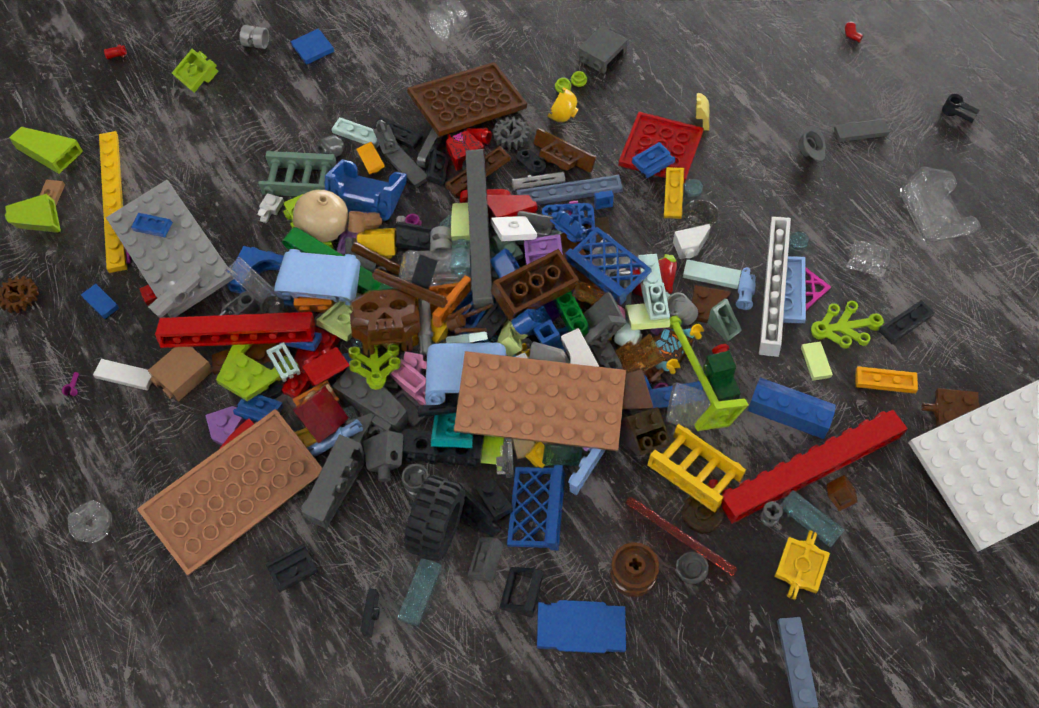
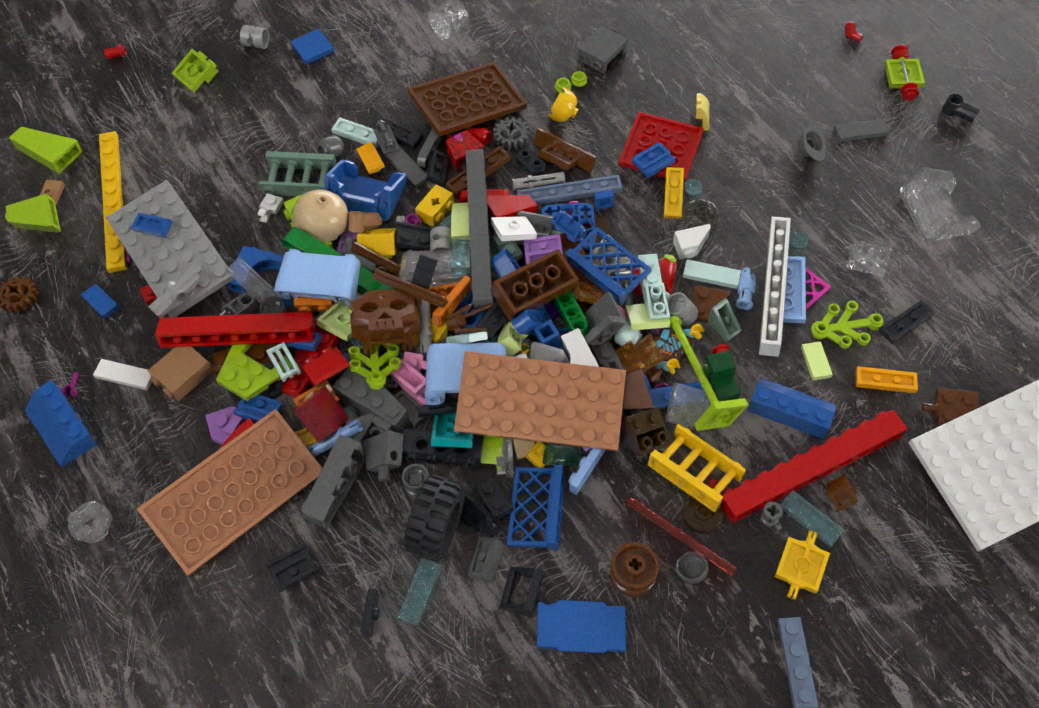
(58, 424): none -> blue slope
(435, 206): none -> yellow brick
(904, 73): none -> lime plate

